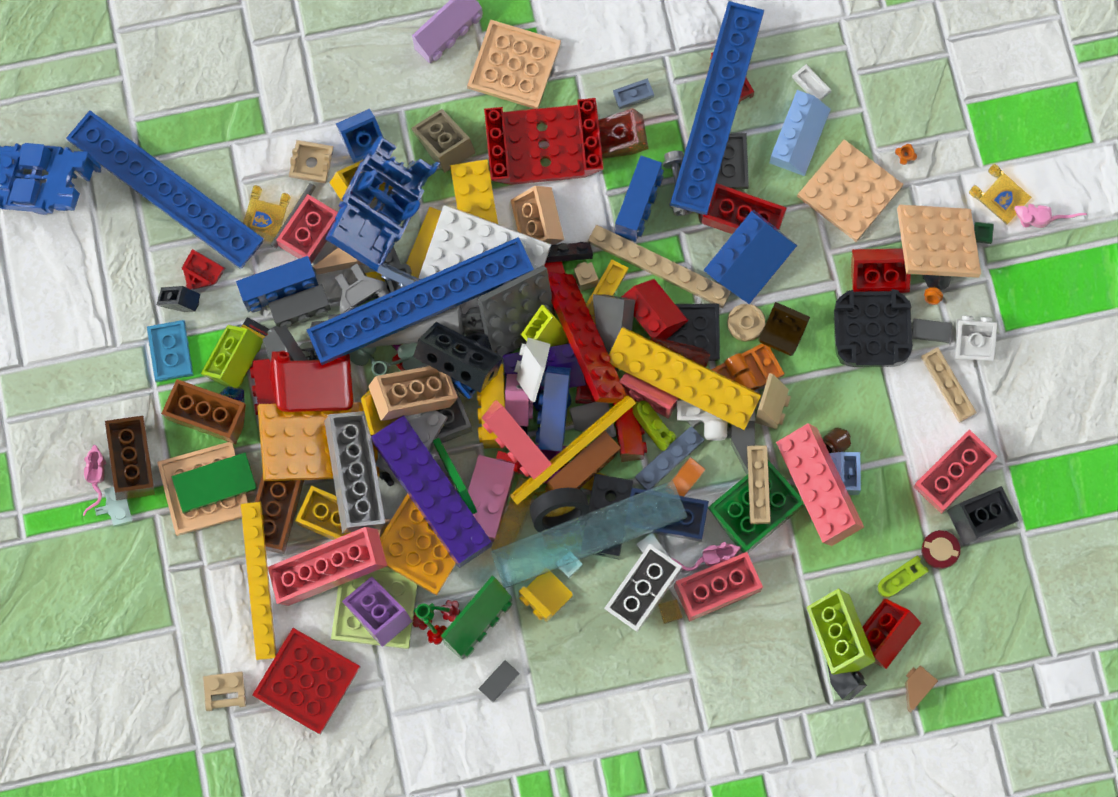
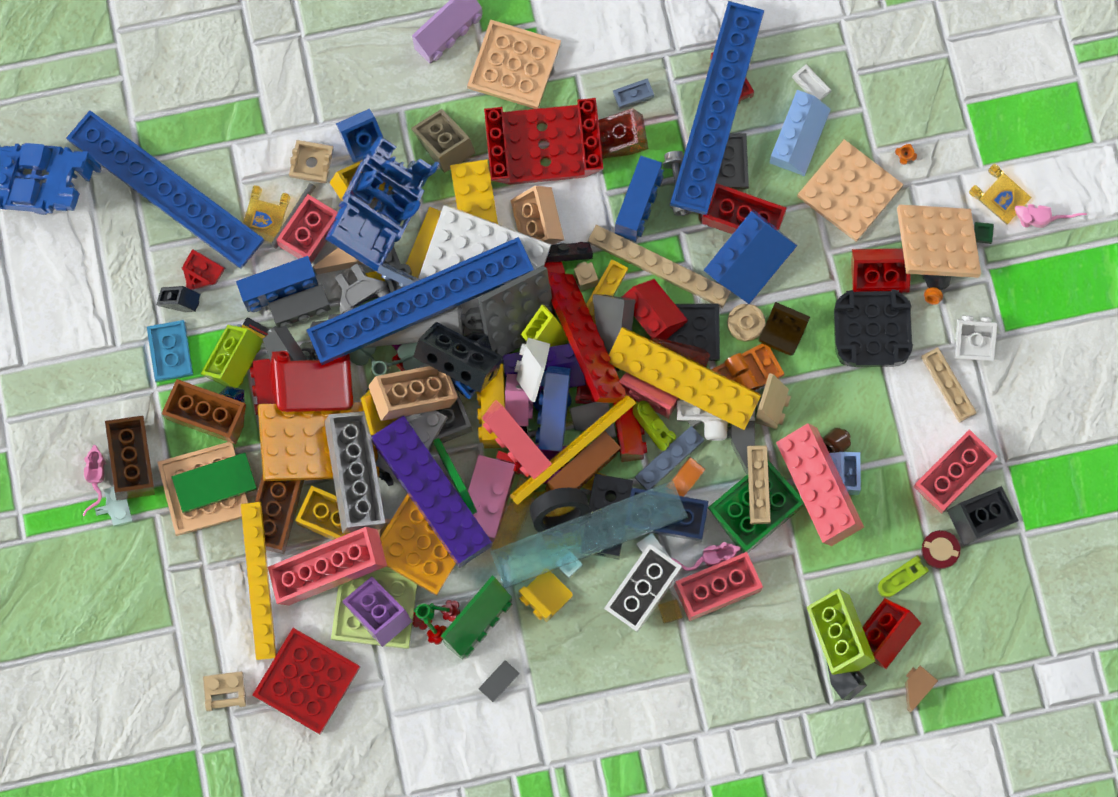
(931, 330): dark grey tile -> none

